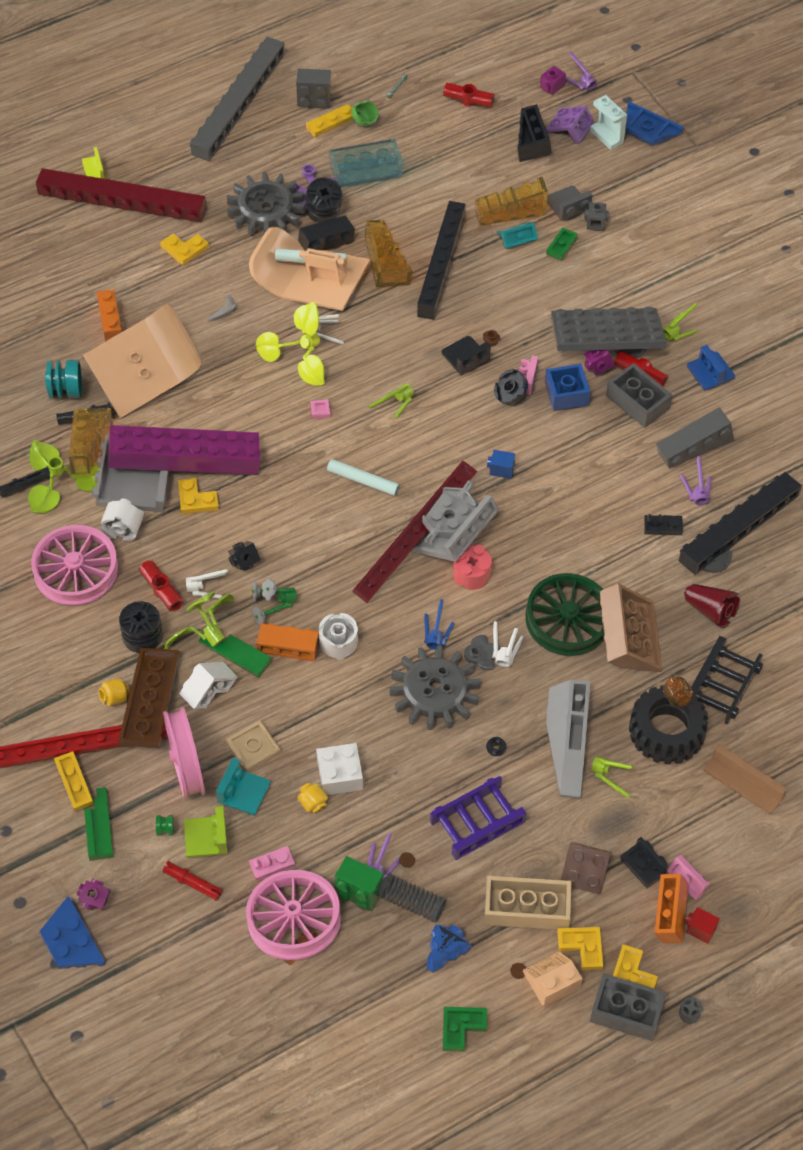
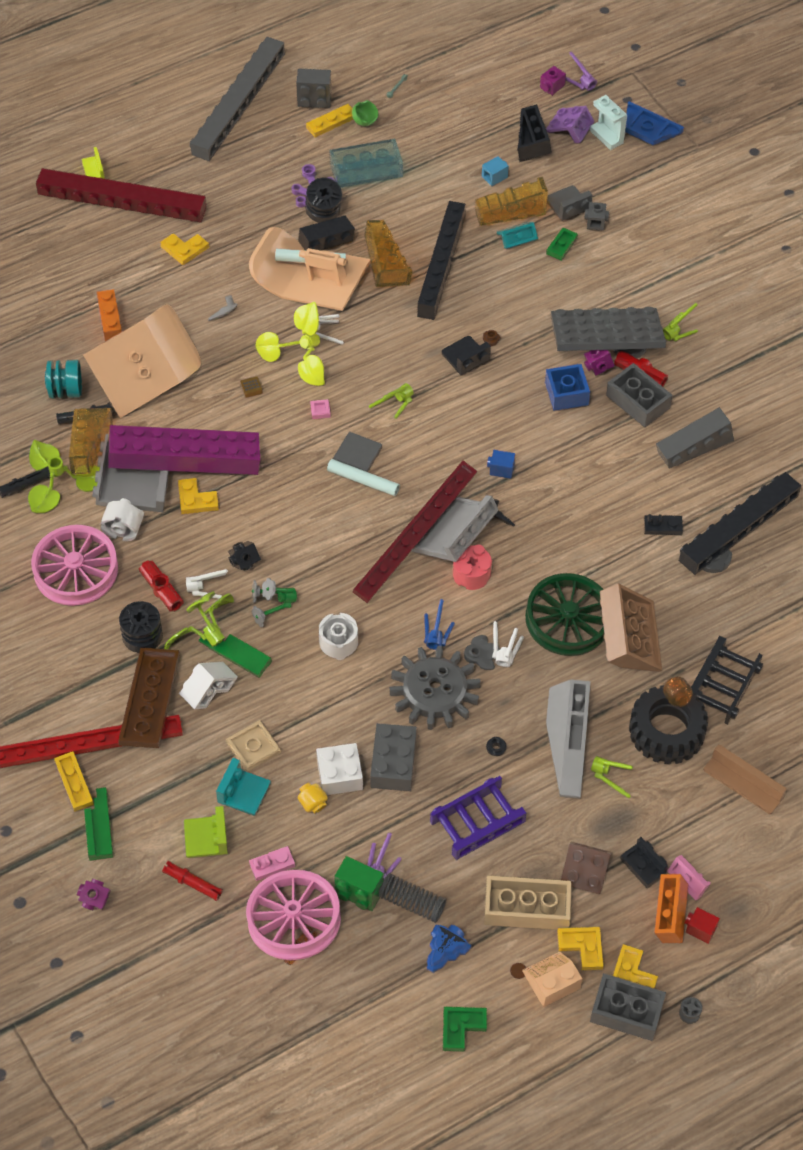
(69, 939): blue wing -> none
(113, 692): yellow head -> none
(164, 825): green wheel -> none
(184, 753): bright pink wheel -> none
(251, 387): none -> pearl gold tile
(269, 194): dark grey gear -> none
(288, 642): orange brick -> none
(358, 451): none -> dark grey tile
(393, 757): none -> dark grey brick
(407, 860): reddish brown piece -> none
(452, 501): light grey plate -> none
(468, 94): red piece -> none
(495, 171): none -> dark azure brick
(499, 515): none -> black bar
(511, 387): black plate -> none
(529, 369): bright pink plate -> none
(700, 495): medium lavender plant -> none
(710, 369): blue bracket -> none
(713, 603): dark red cone -> none

